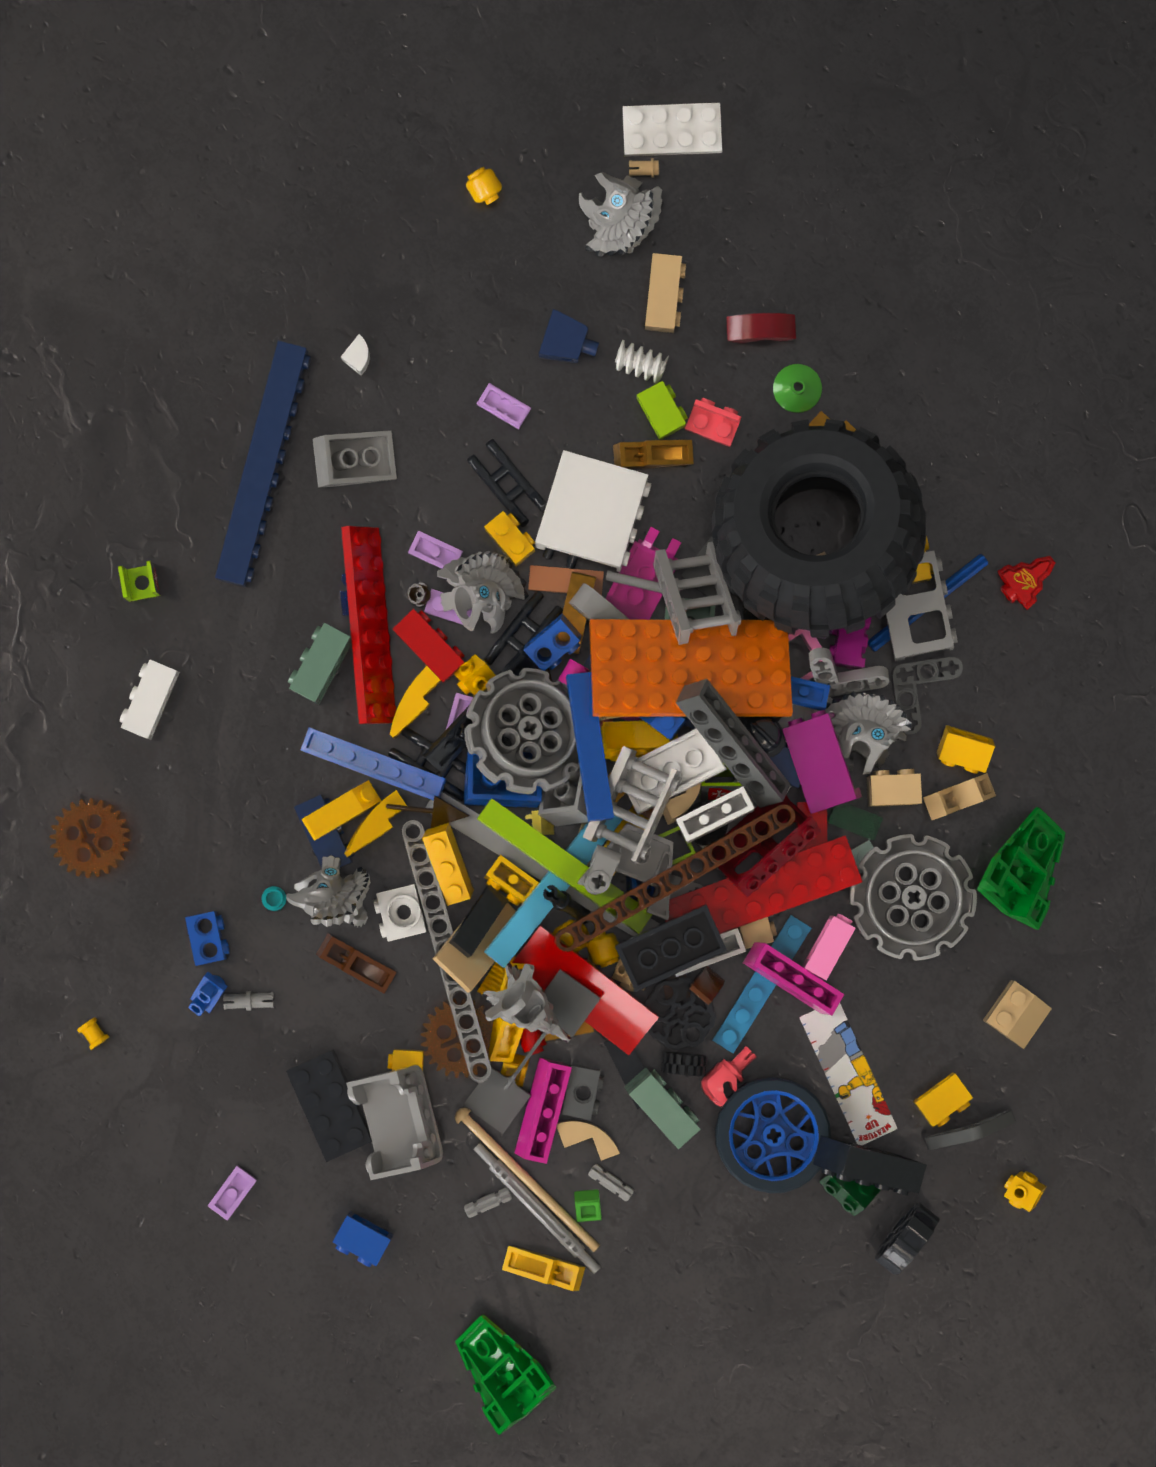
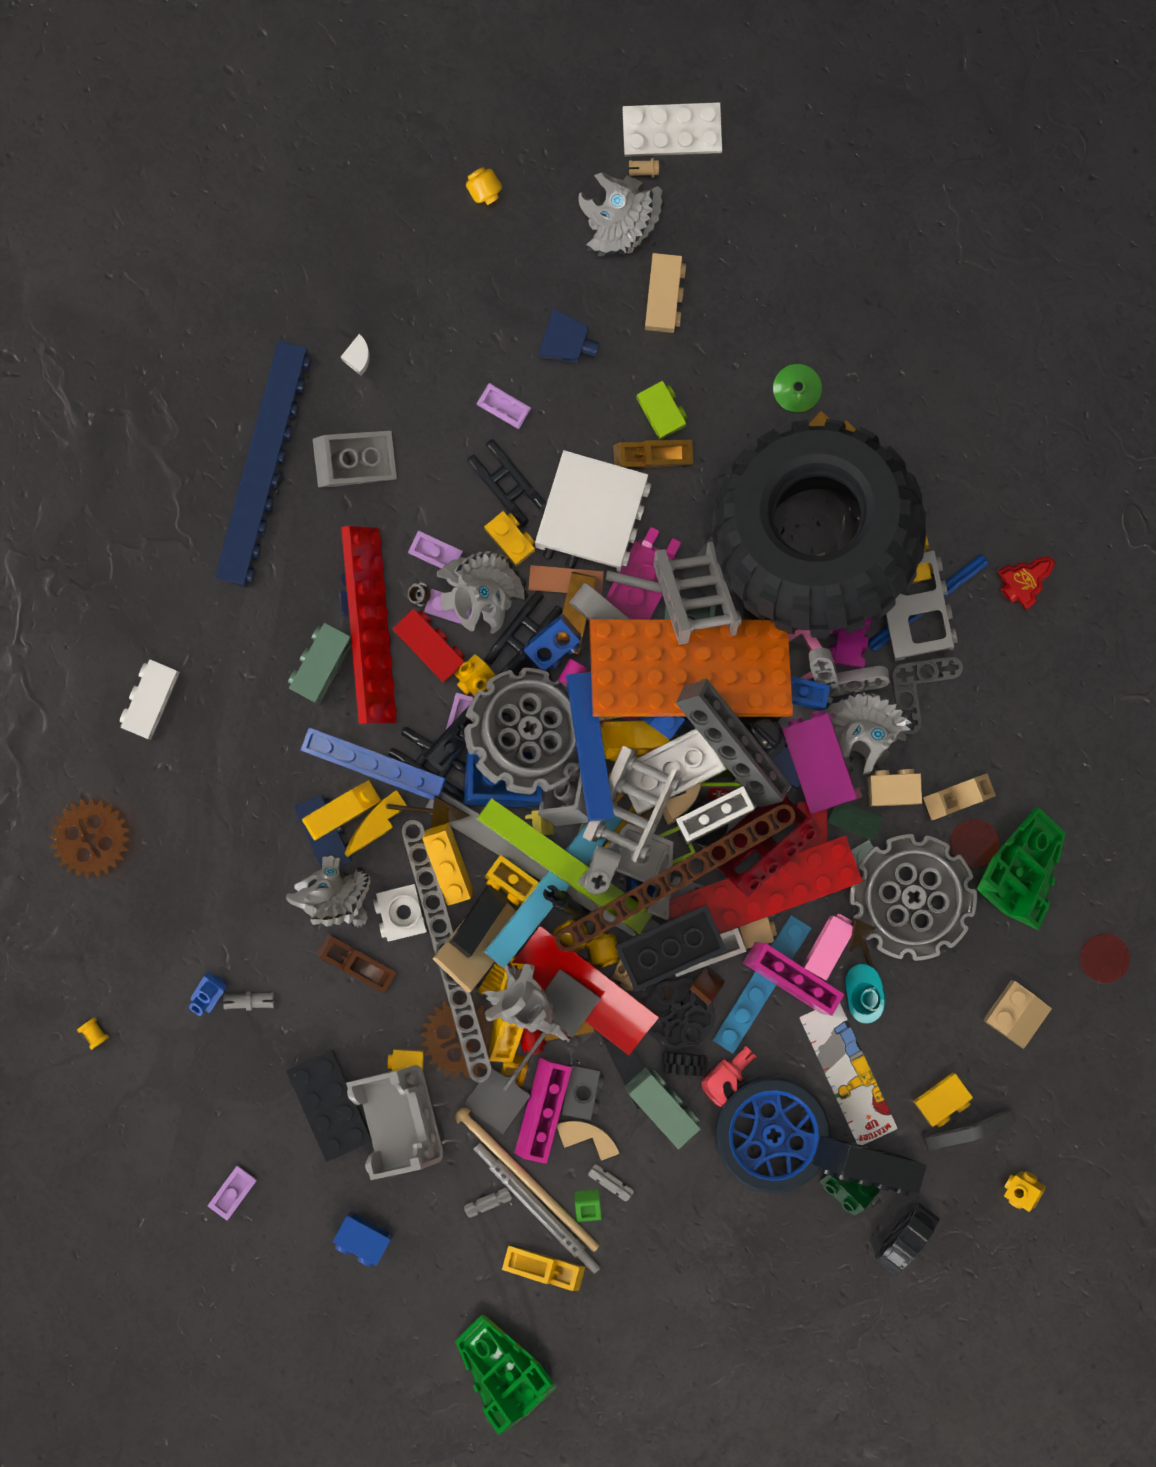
(128, 579): lime piece -> none
(200, 939): blue brick -> none
(274, 898): teal plate -> none
(413, 701): yellow slope -> none
(640, 362): white piece -> none
(713, 422): coral bracket -> none
(761, 326): dark red brick -> none
(859, 933): none -> dark brown piece
(865, 993): none -> teal piece
(965, 749): yellow brick -> none
(975, 842): none -> clear red tile
(1104, 958): none -> clear red tile

